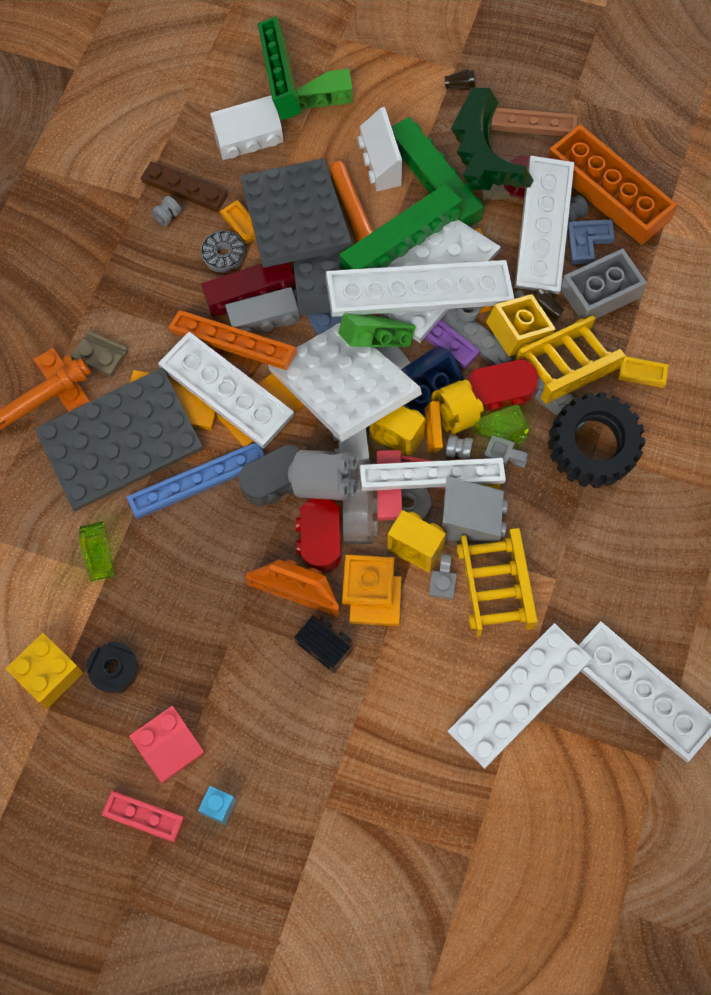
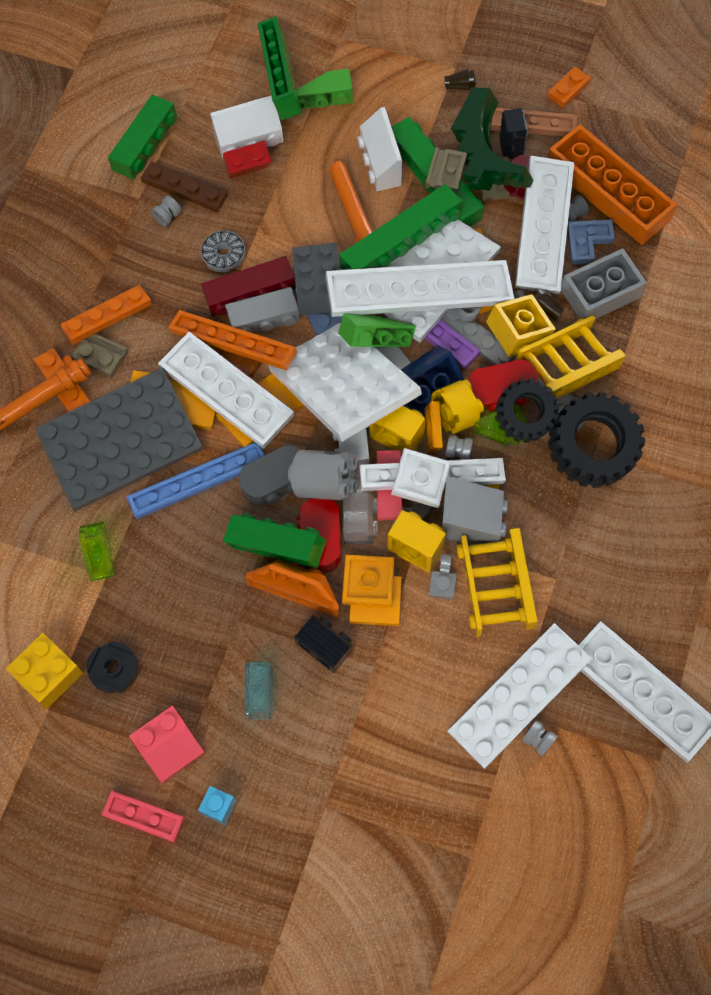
(105, 314): none -> orange plate
(142, 137): none -> green brick
(239, 221): light orange tile -> none
(247, 159): none -> red brick
(258, 690): none -> clear light blue brick
(275, 540): none -> green brick
(295, 213): dark grey plate -> none
(421, 478): none -> white tile
(446, 169): none -> dark tan plate
(505, 449): light grey plate -> none
(513, 133): none -> black brick
(538, 394): none -> black tyre
(539, 738): none -> light grey wheel
(569, 87): none -> orange plate
(643, 372): yellow tile -> none

